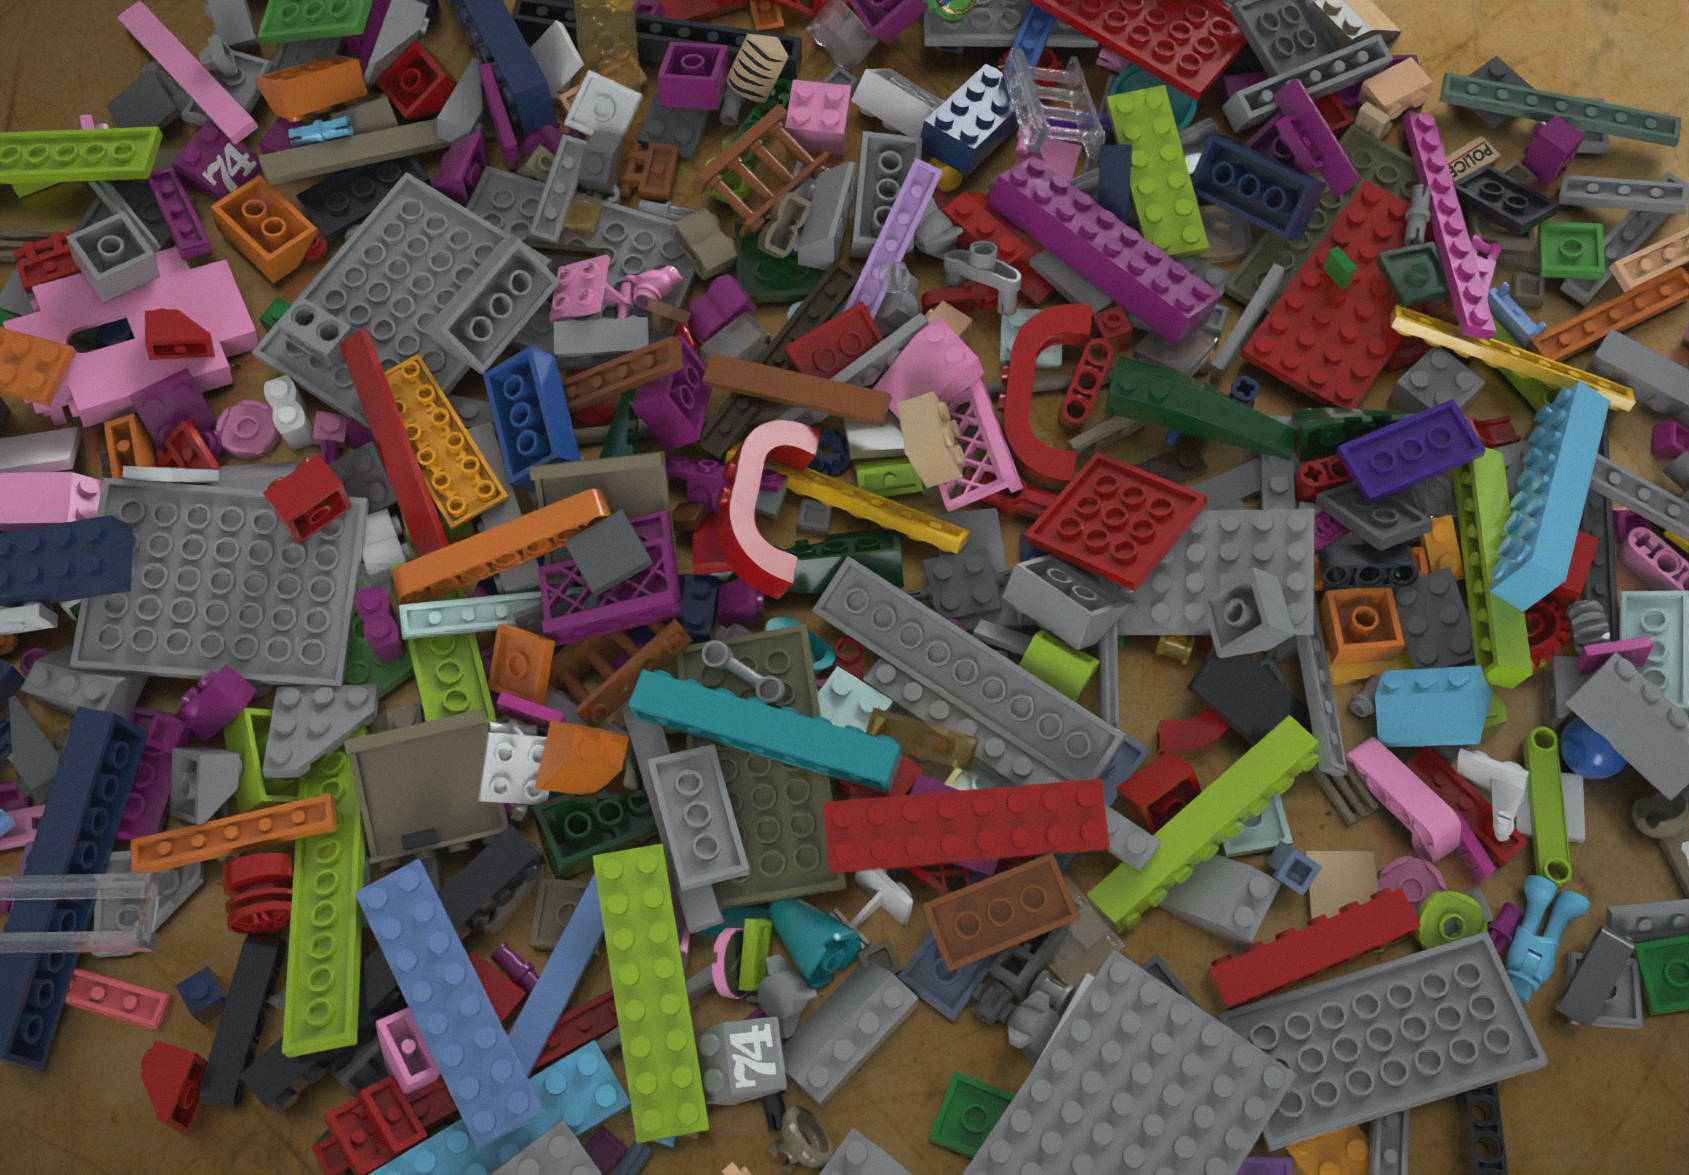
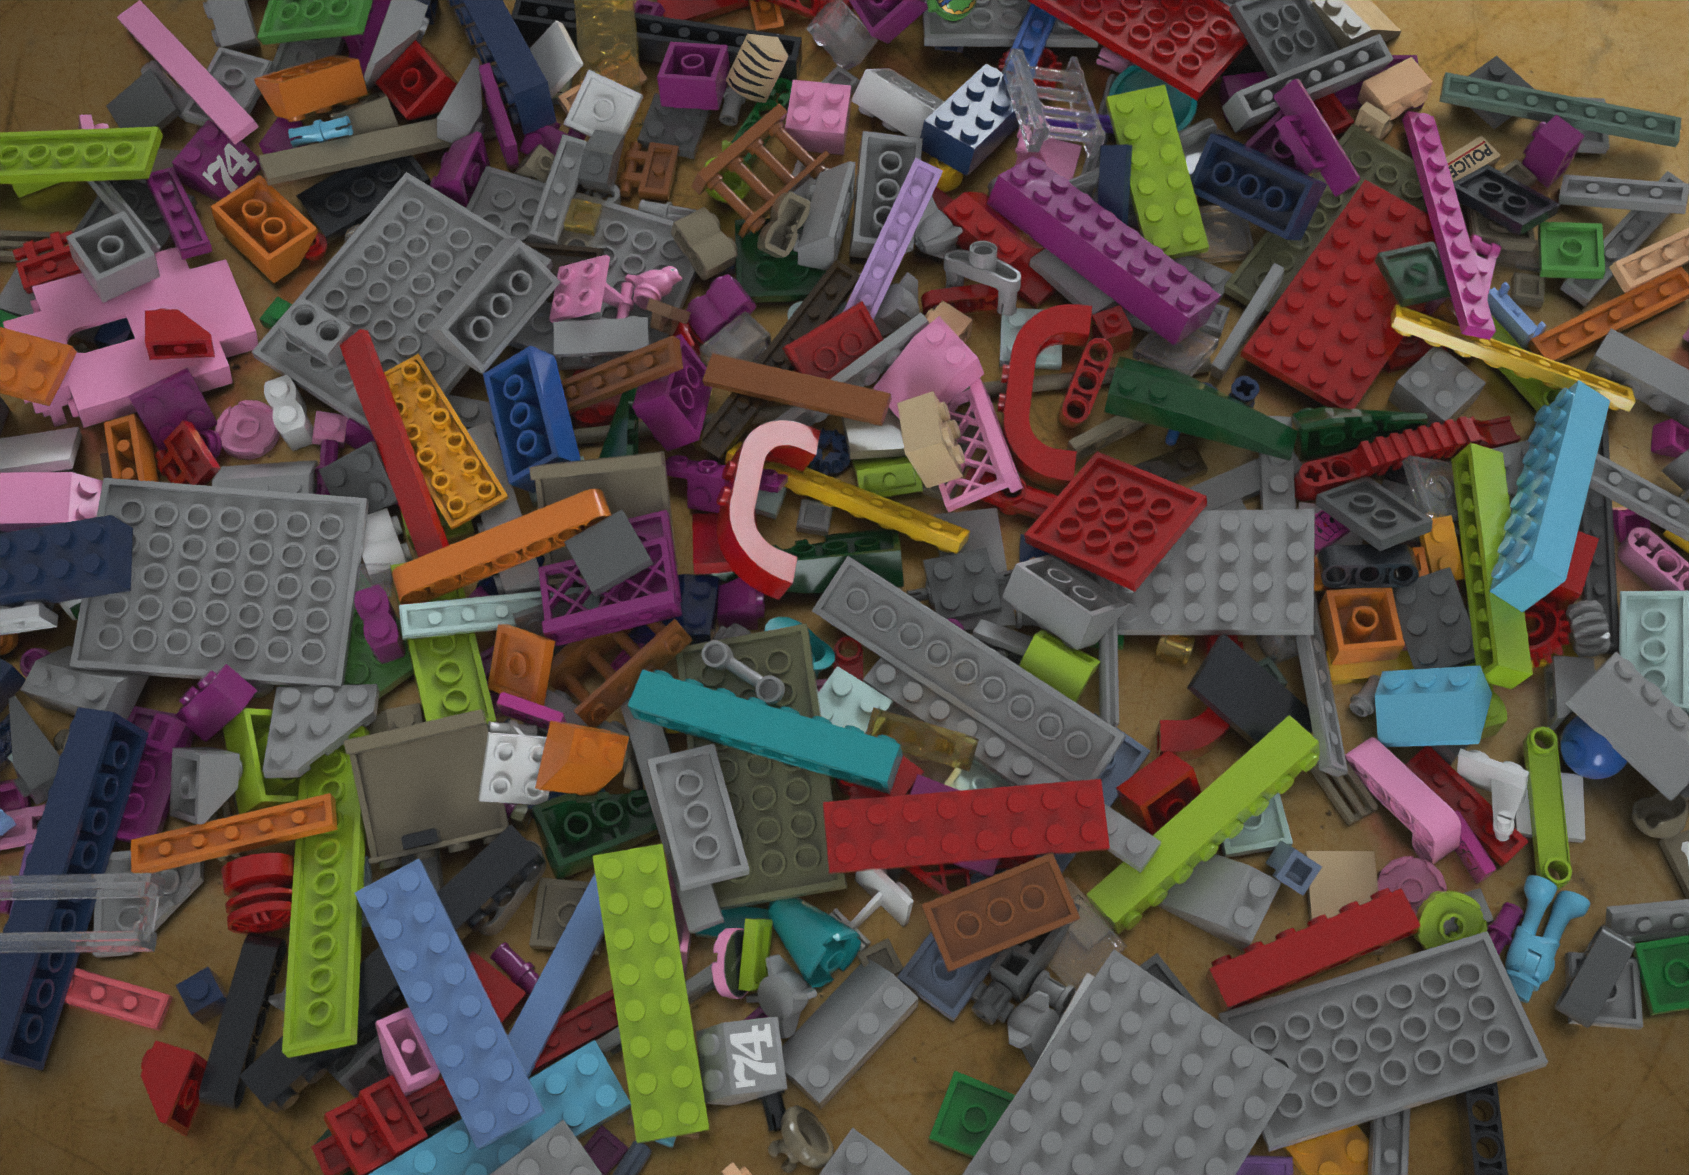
(170, 474): white tile -> none
(218, 57): light grey tile -> none
(307, 498): red brick -> none
(689, 516): reddish brown tile -> none
(897, 277): clear tile -> none
(1247, 614): light grey slope -> none
(1339, 268): green tile -> none
(1410, 451): dark purple plate -> none
(1417, 215): light grey pin -> none
(1594, 655): dark pink tile -> none

